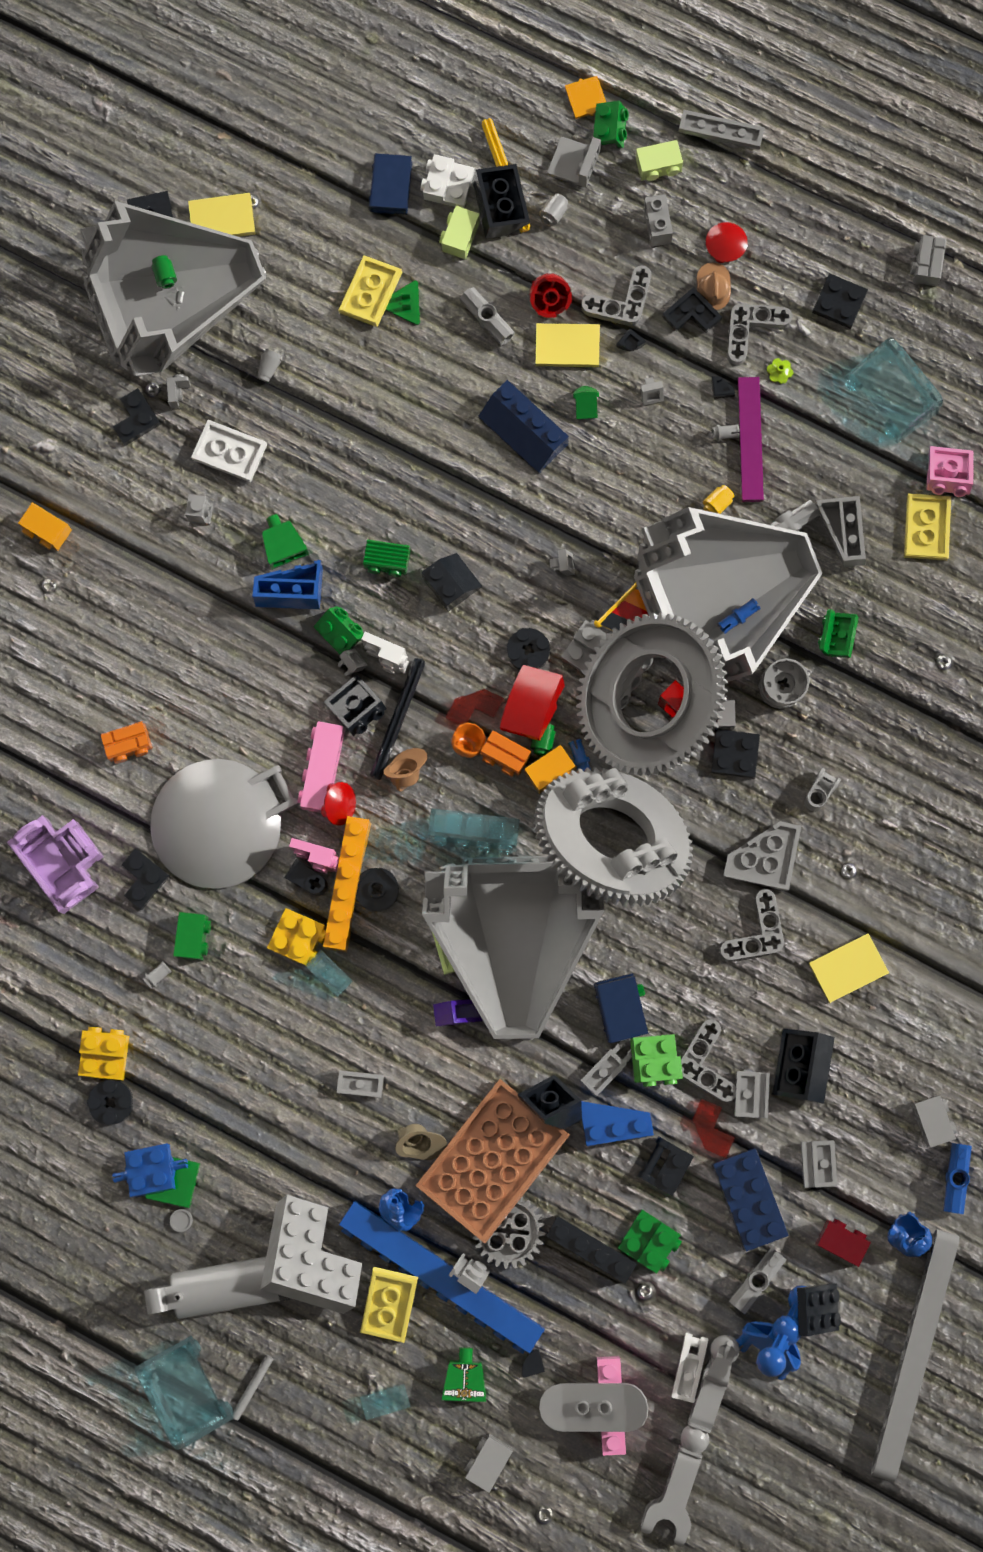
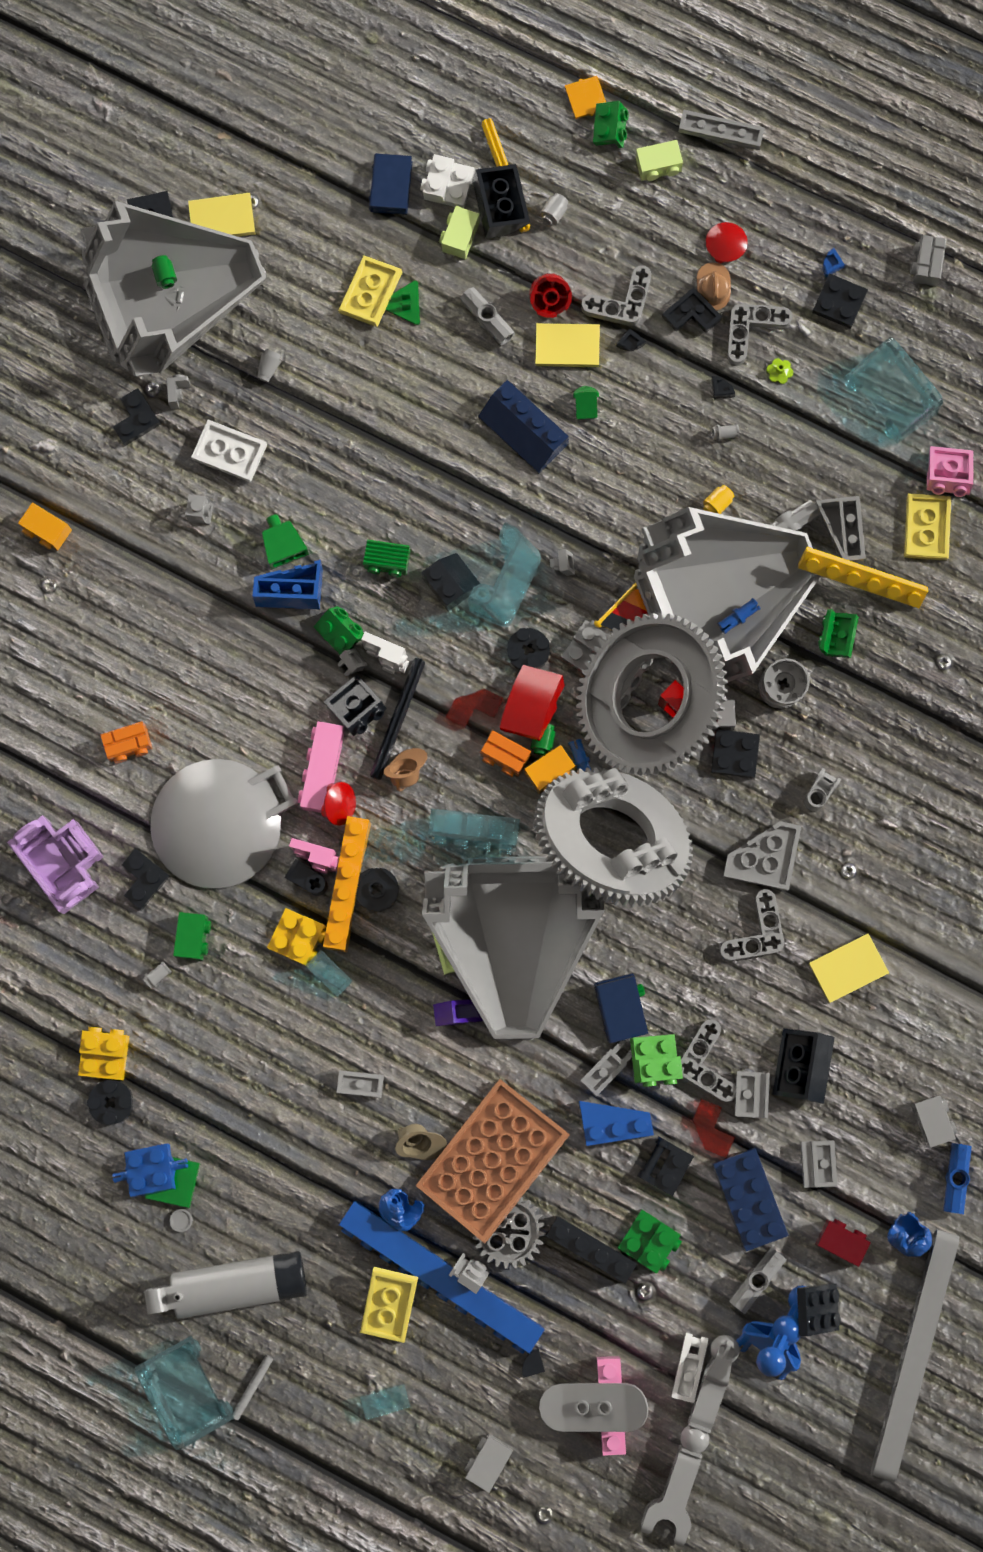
(298, 1266): light grey piece -> none
(465, 1379): green torso -> none
(468, 740): orange hair -> none
(503, 600): none -> clear light blue windscreen
(553, 1103): black slope -> none
(574, 161): light grey bracket -> none
(652, 391): light grey tile -> none
(658, 220): light grey brick -> none
(750, 439): magenta tile -> none
(832, 263): none -> blue tile
(862, 577): none -> yellow plate

